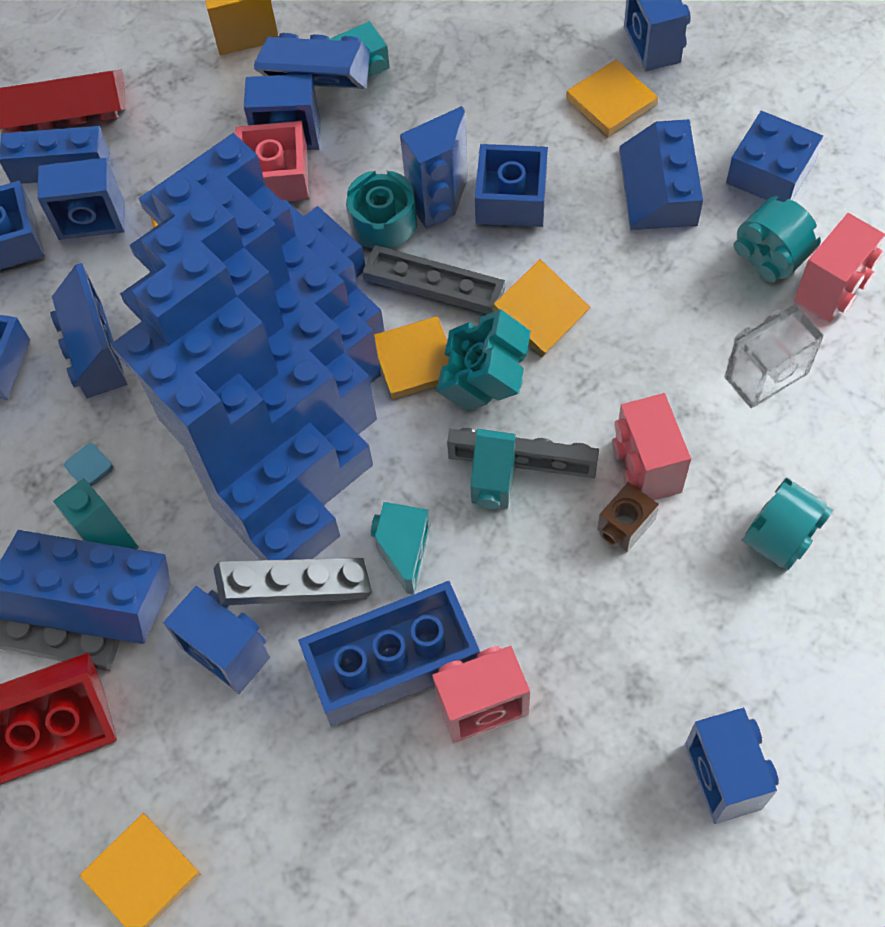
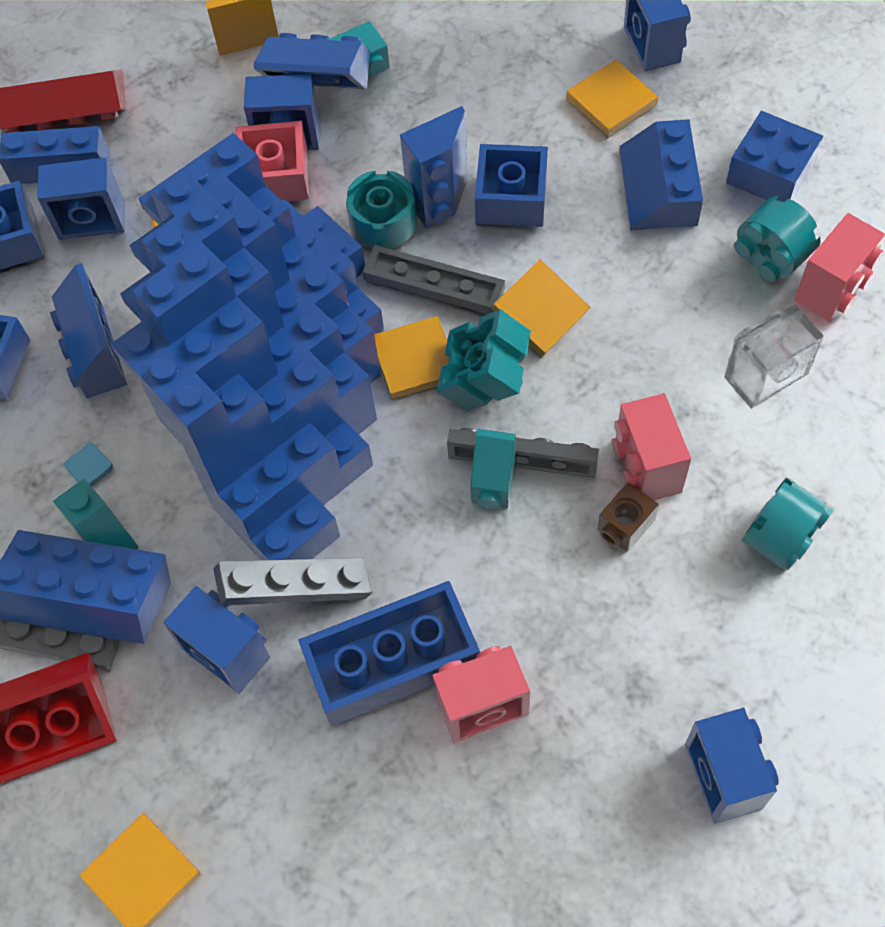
(401, 540): teal slope -> none

